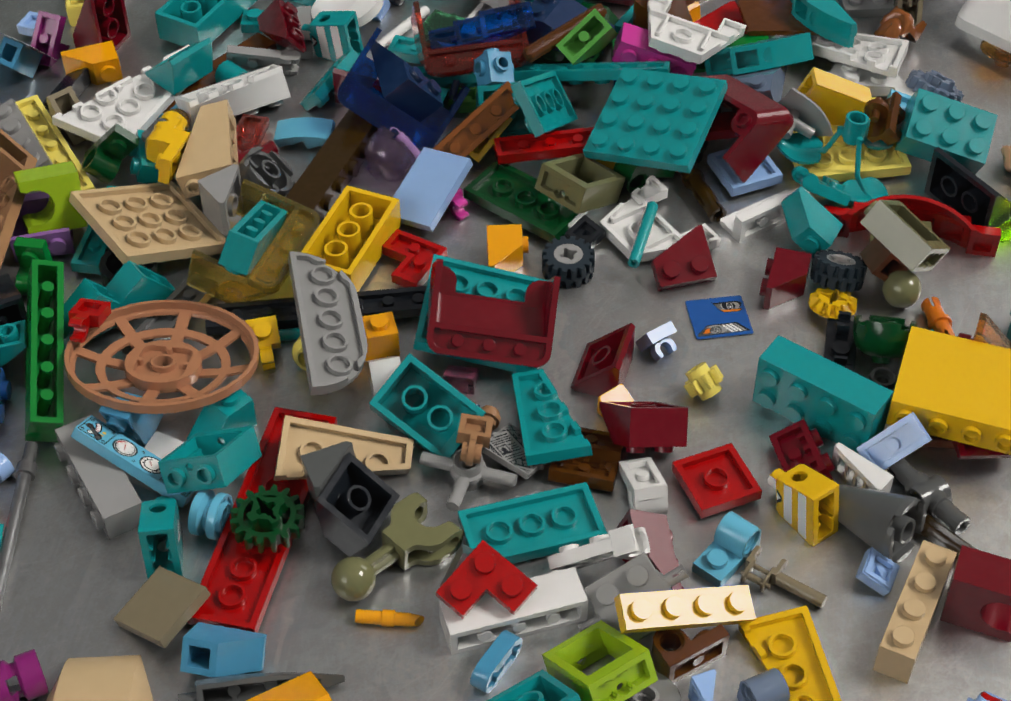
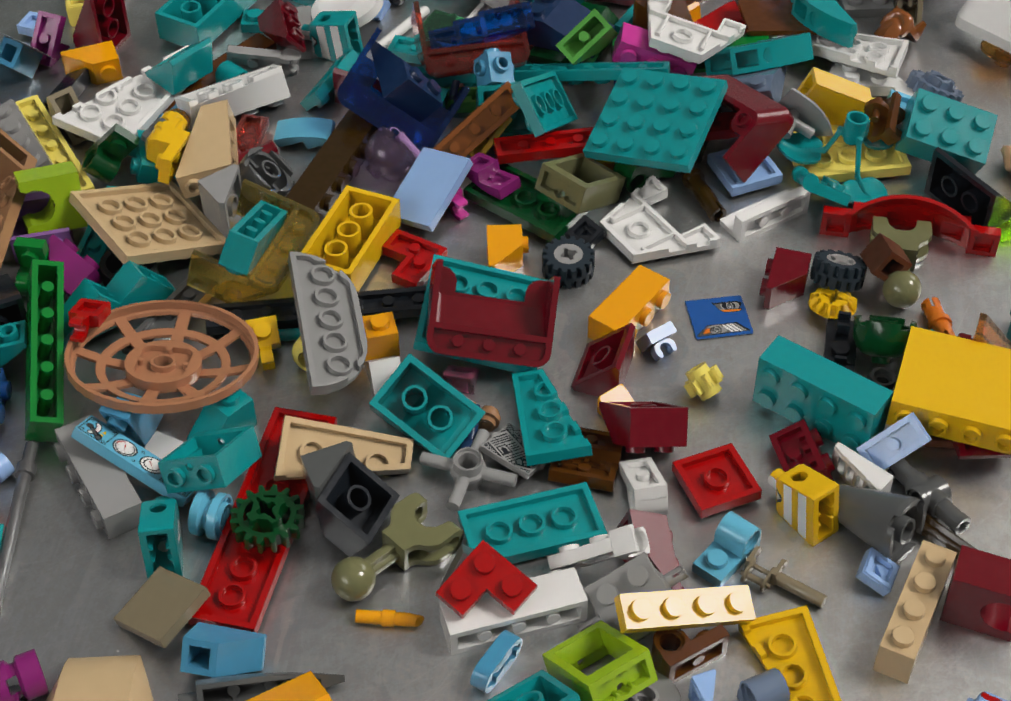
(75, 266): none -> magenta slope
(473, 434): medium nougat plate -> none
(490, 178): none -> magenta slope
(549, 41): reddish brown axle -> none
(631, 302): none -> light orange brick
(643, 234): teal piece -> none
(685, 262): dark red wing -> none
(809, 222): teal slope -> none
(904, 235): olive window -> none

